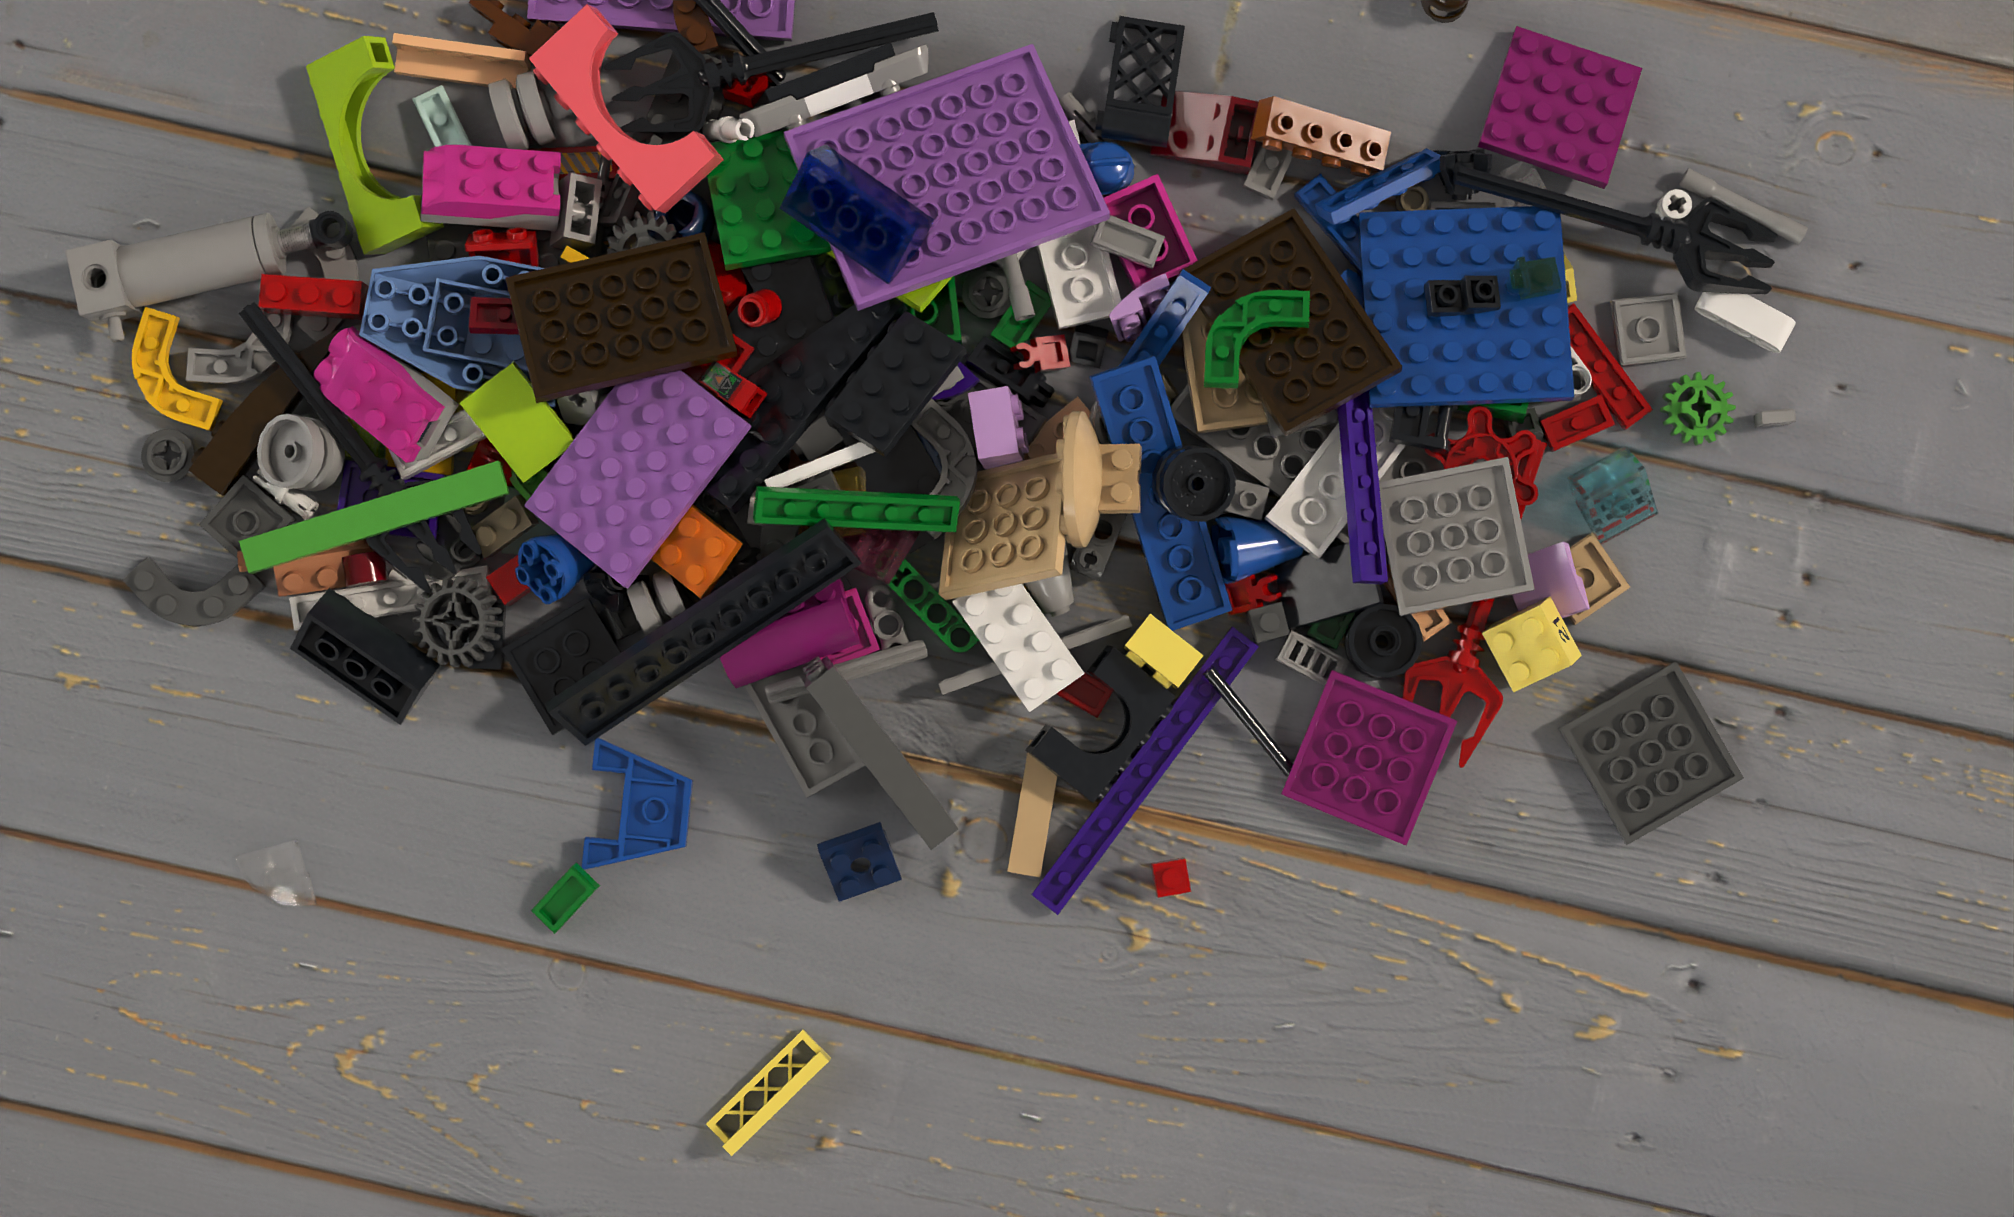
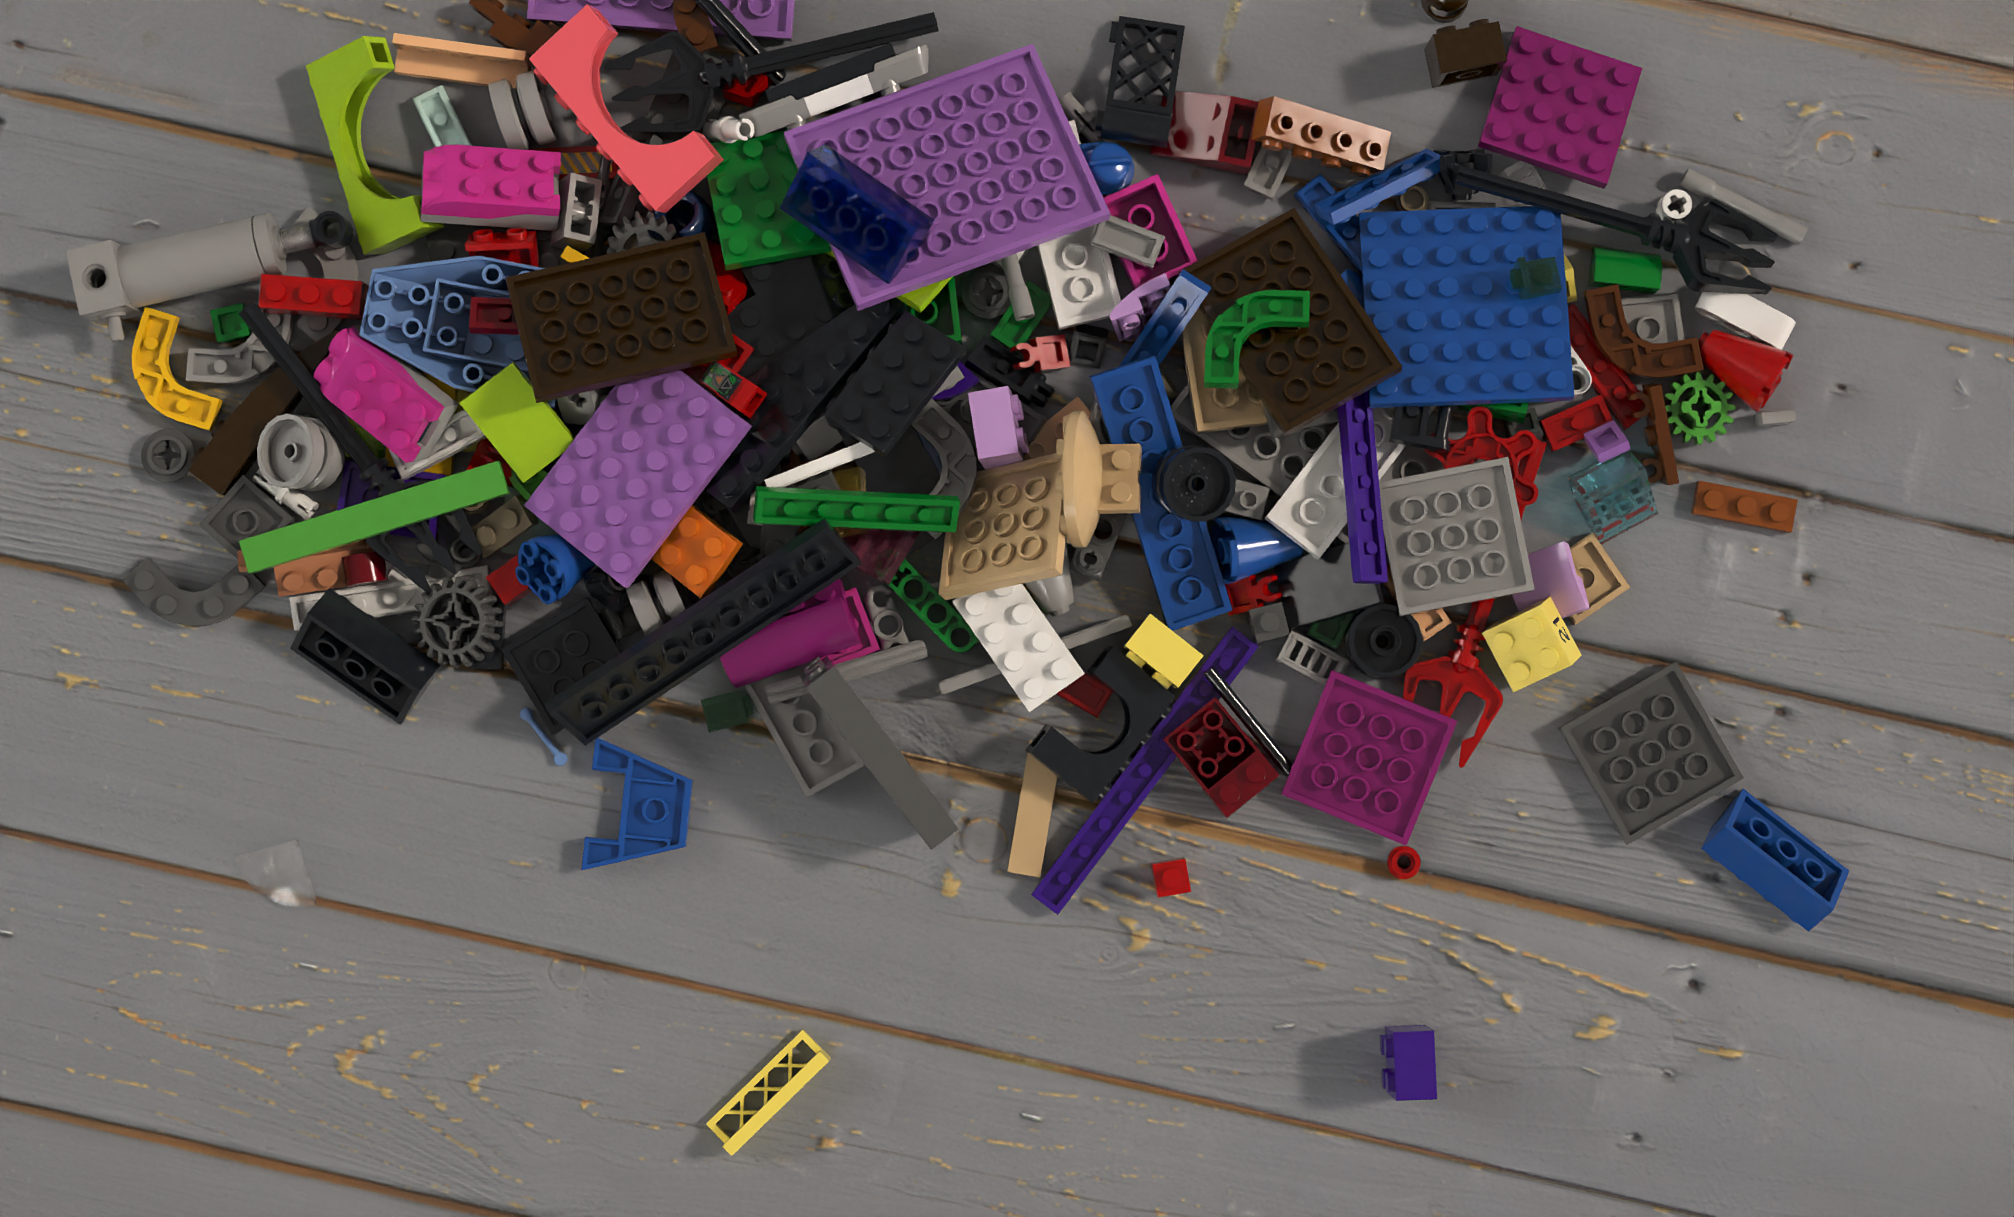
(228, 324): none -> green plate
(559, 757): none -> medium blue hinge
(565, 898): green tile -> none
(727, 711): none -> clear green brick
(759, 308): red brick -> none
(866, 843): dark blue piece -> none
(1221, 758): none -> dark red slope
(1409, 1062): none -> dark purple brick
(1414, 862): none -> red plate
(1462, 296): black slope -> none
(1465, 53): none -> dark brown brick
(1606, 441): none -> medium lavender plate
(1628, 269): none -> green brick
(1630, 352): none -> reddish brown plate
(1656, 434): none -> reddish brown plate
(1744, 365): none -> red cone
(1744, 506): none -> dark orange plate
(1776, 860): none -> blue slope

